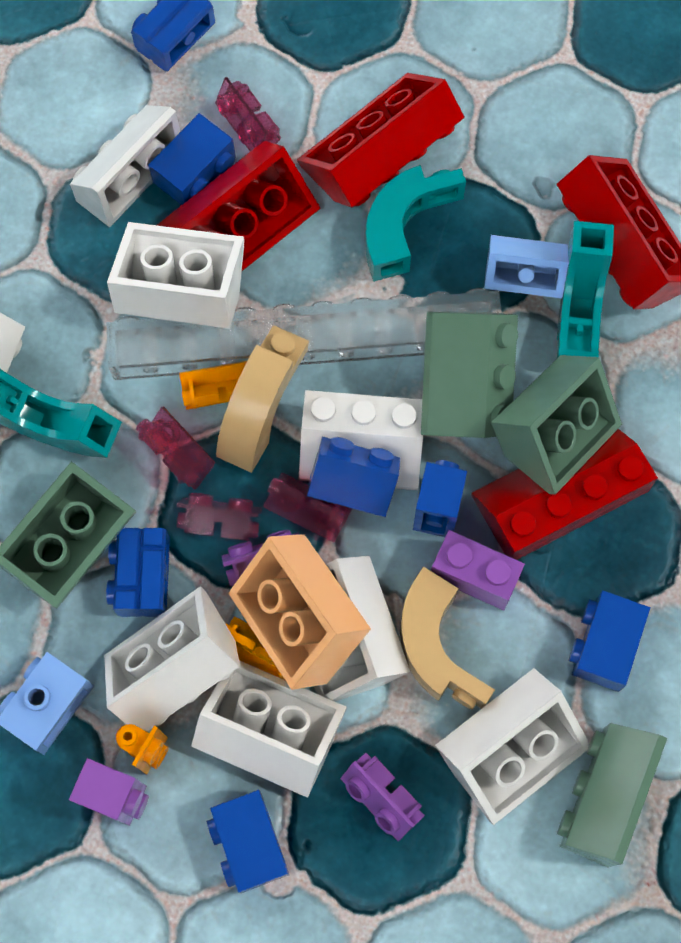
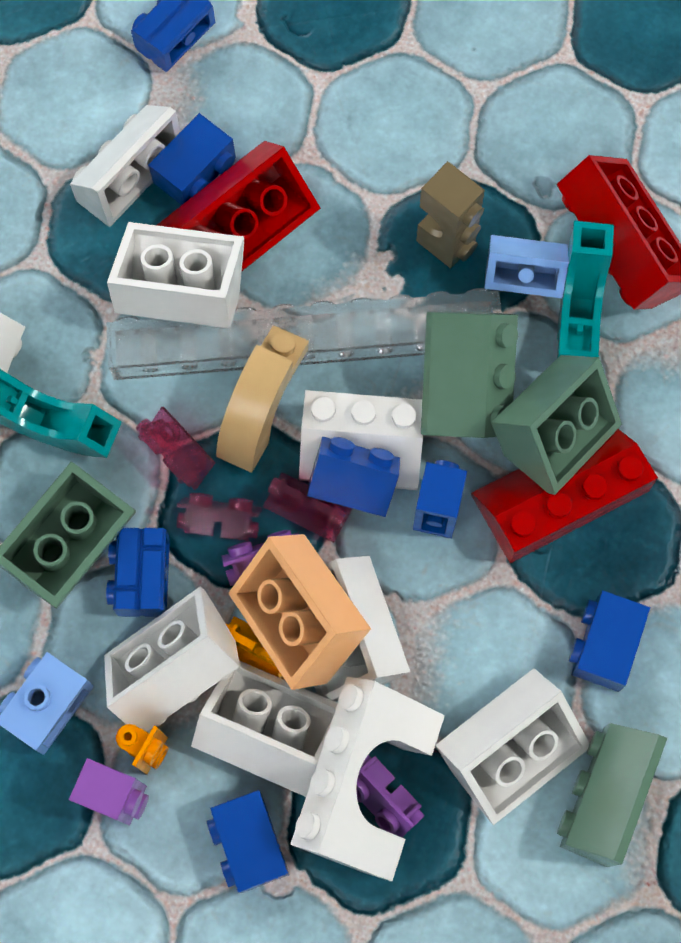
(210, 384): light orange hinge -> none
(238, 107): clear pink hinge -> none
(331, 814): none -> white arch
(382, 138): red slope -> none
(395, 206): teal arch -> none
(420, 640): tan arch -> none
(452, 216): none -> dark tan arch
(477, 569): medium lavender brick -> none

